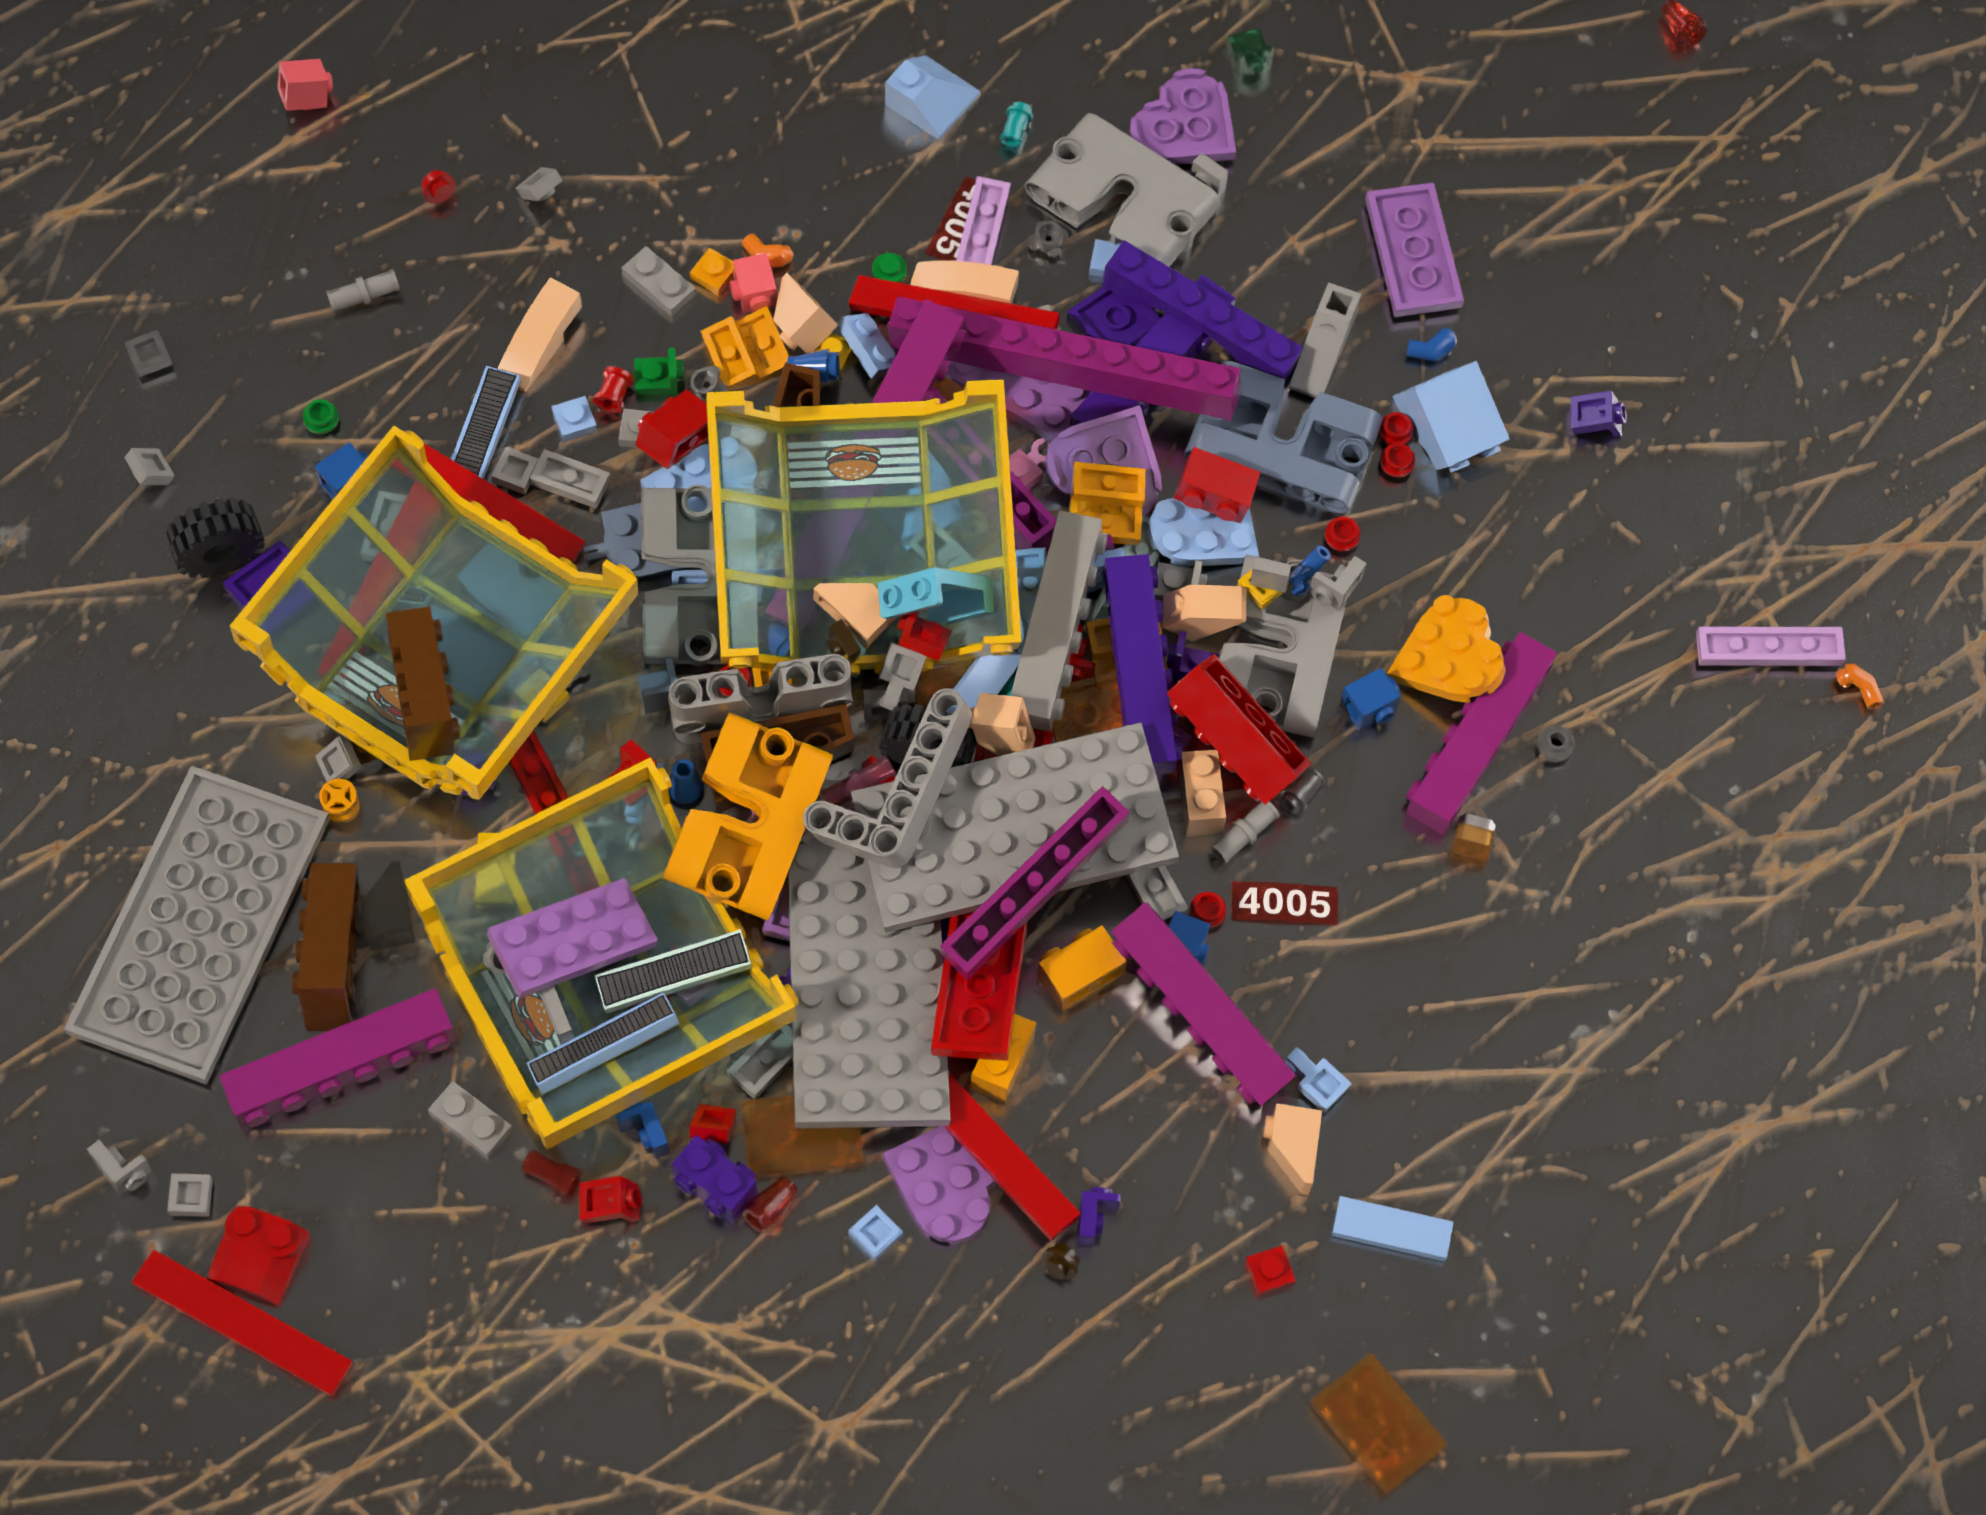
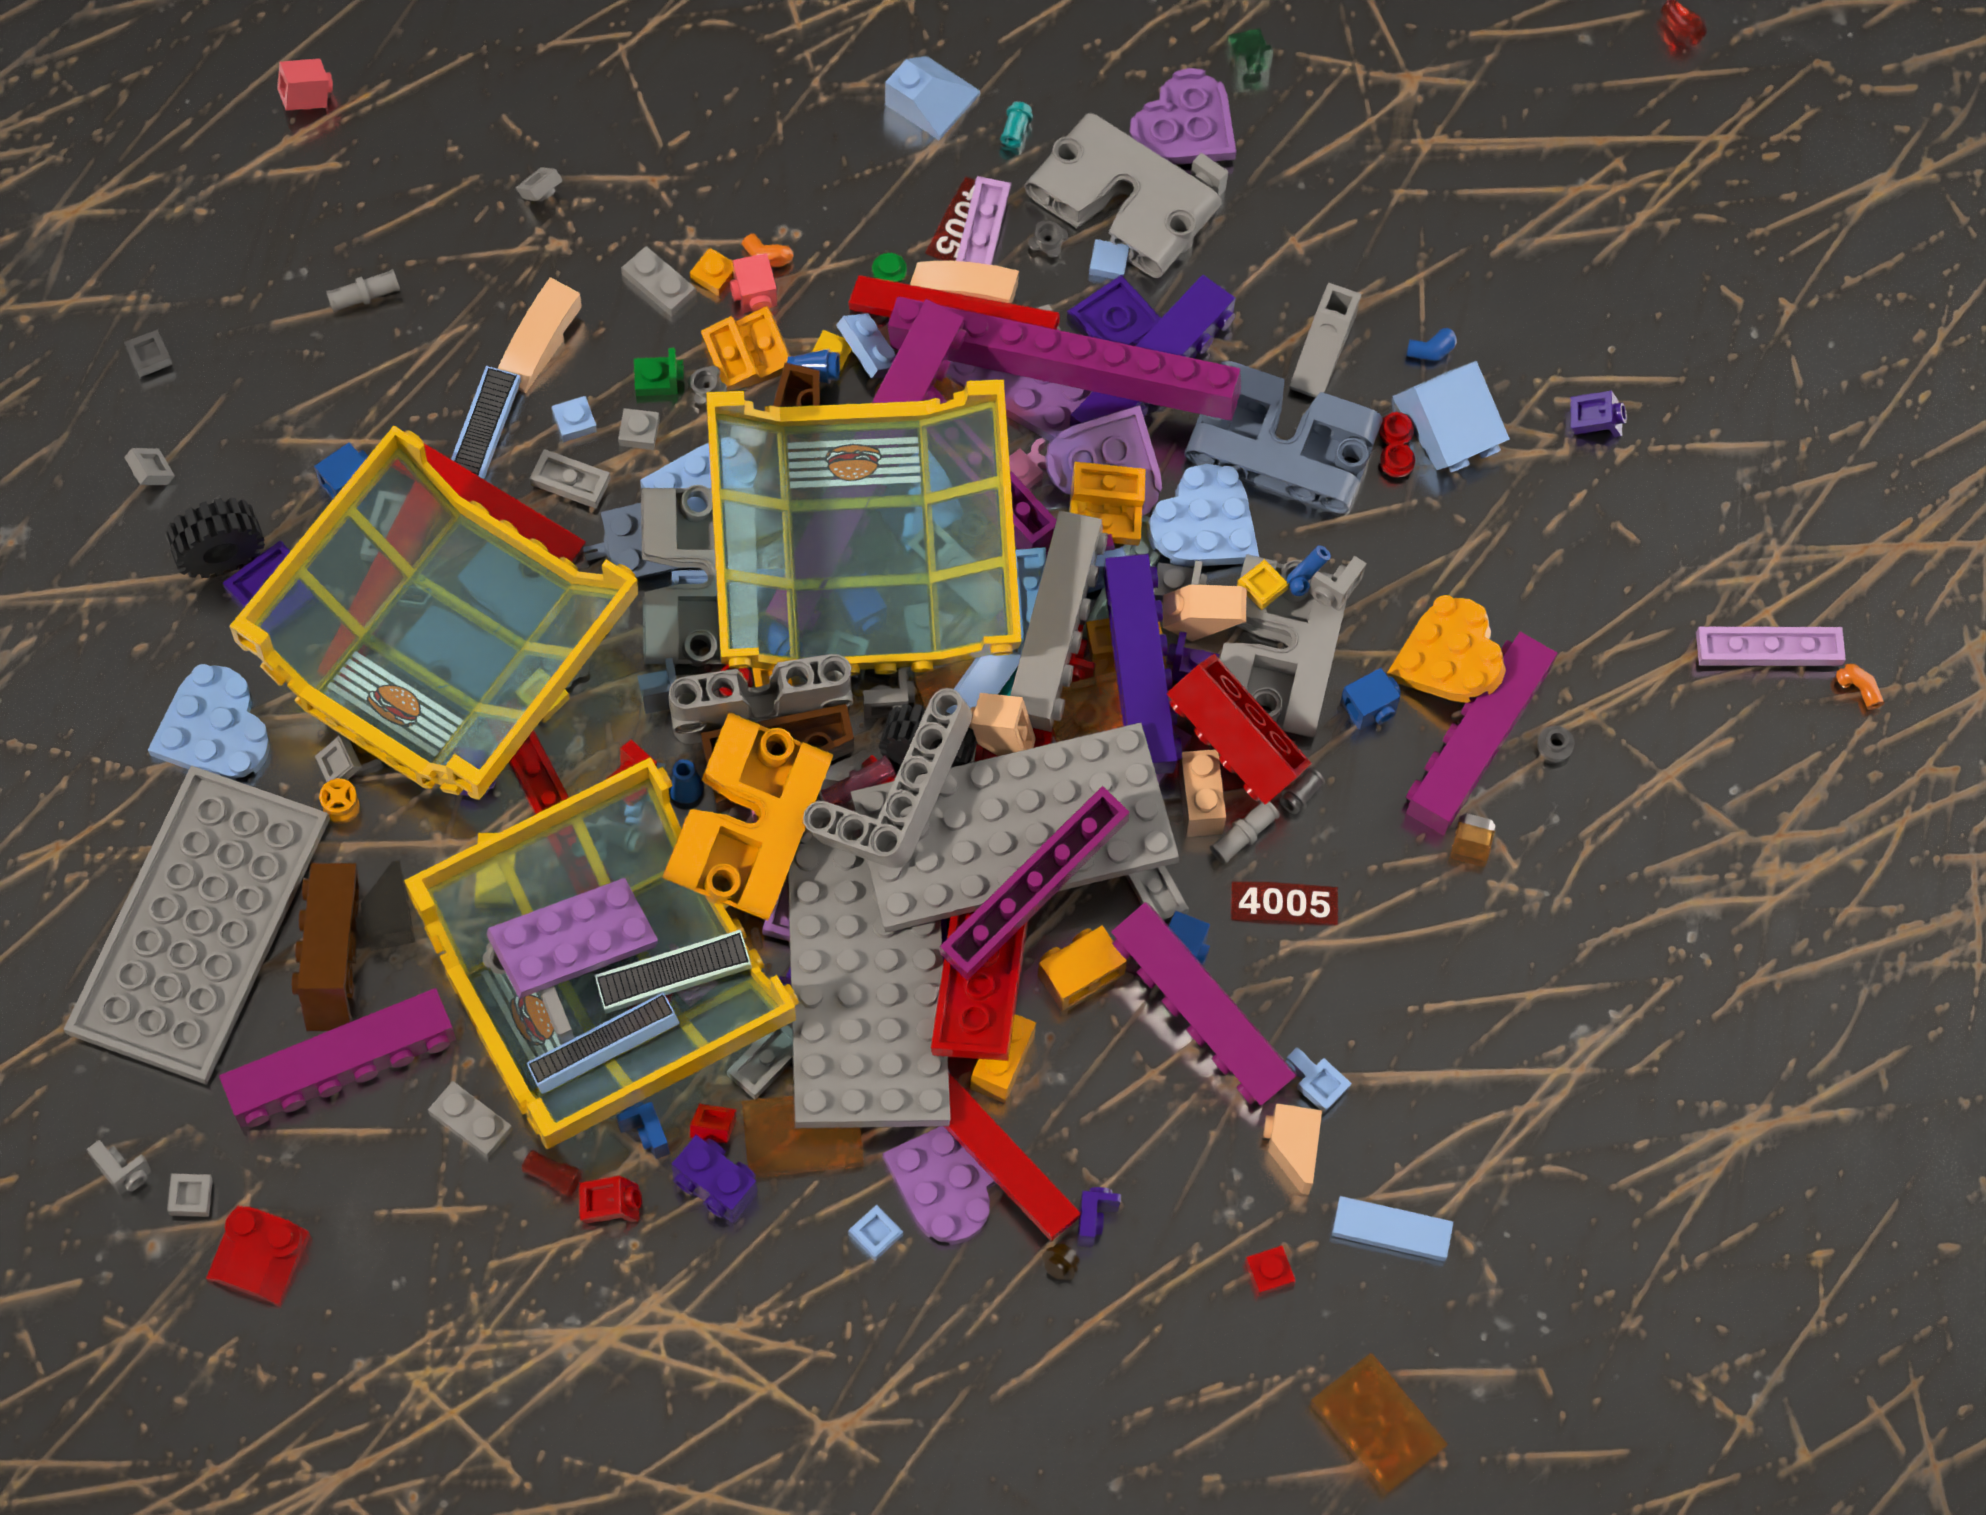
(212, 725): none -> light blue plate
(242, 1323): red tile -> none
(320, 416): green plate -> none
(421, 683): reddish brown wedge -> none
(438, 186): red plate -> none
(514, 470): light grey plate -> none
(613, 389): red bush -> none
(673, 429): red brick -> none
(768, 1206): clear red cone -> none
(801, 317): light nougat slope -> none
(843, 642): dark brown plate -> none
(856, 605): light nougat slope -> none
(902, 670): light grey plate -> none
(923, 635): red bracket -> none
(945, 594): medium azure panel -> none
(1152, 283): dark purple arch -> none
(1208, 908): red plate -> none
(1217, 485): red brick -> none
(1270, 574): light grey tile -> none
(1342, 534): red plate -> none
(1414, 249): medium lavender plate -> none

